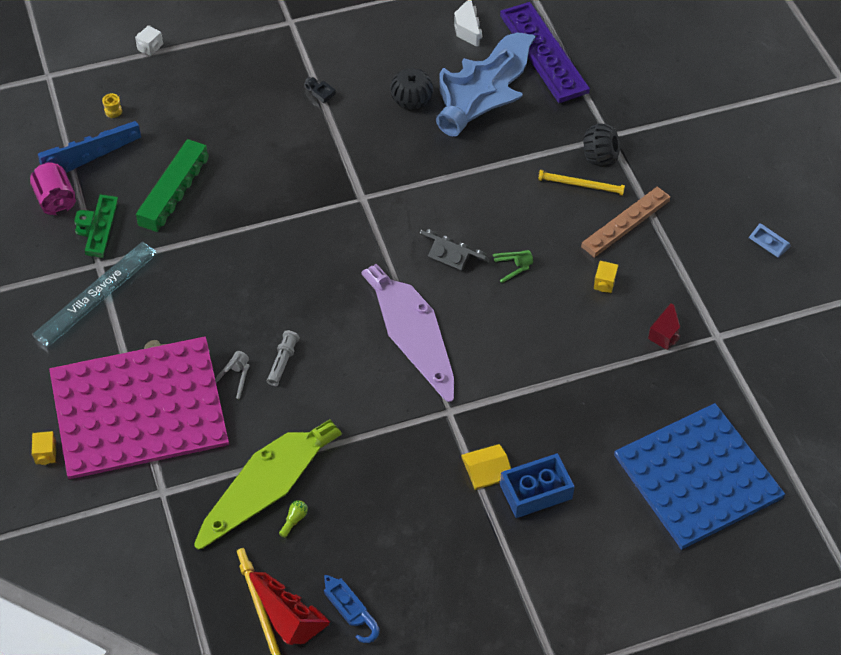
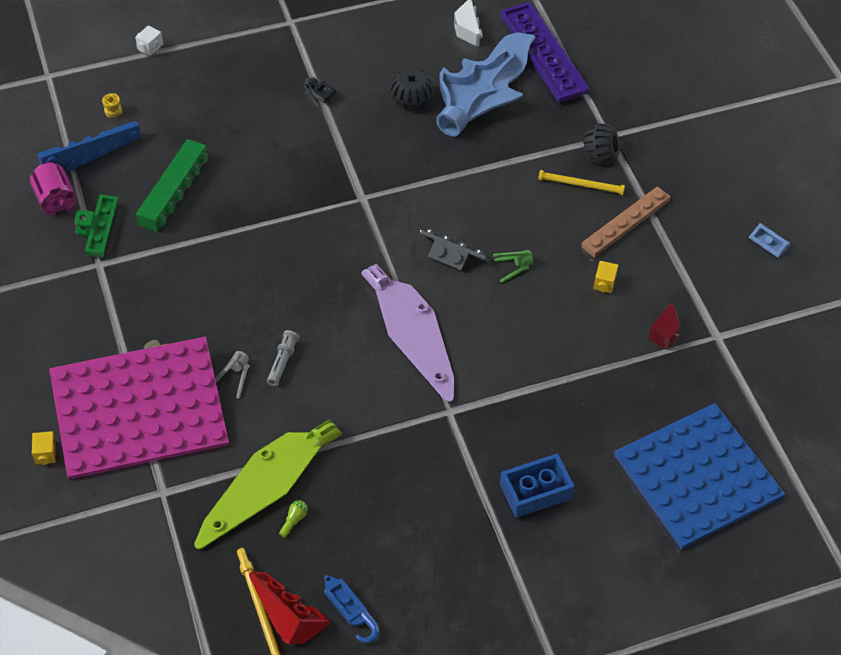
(94, 294): clear light blue tile -> none
(486, 465): yellow slope -> none

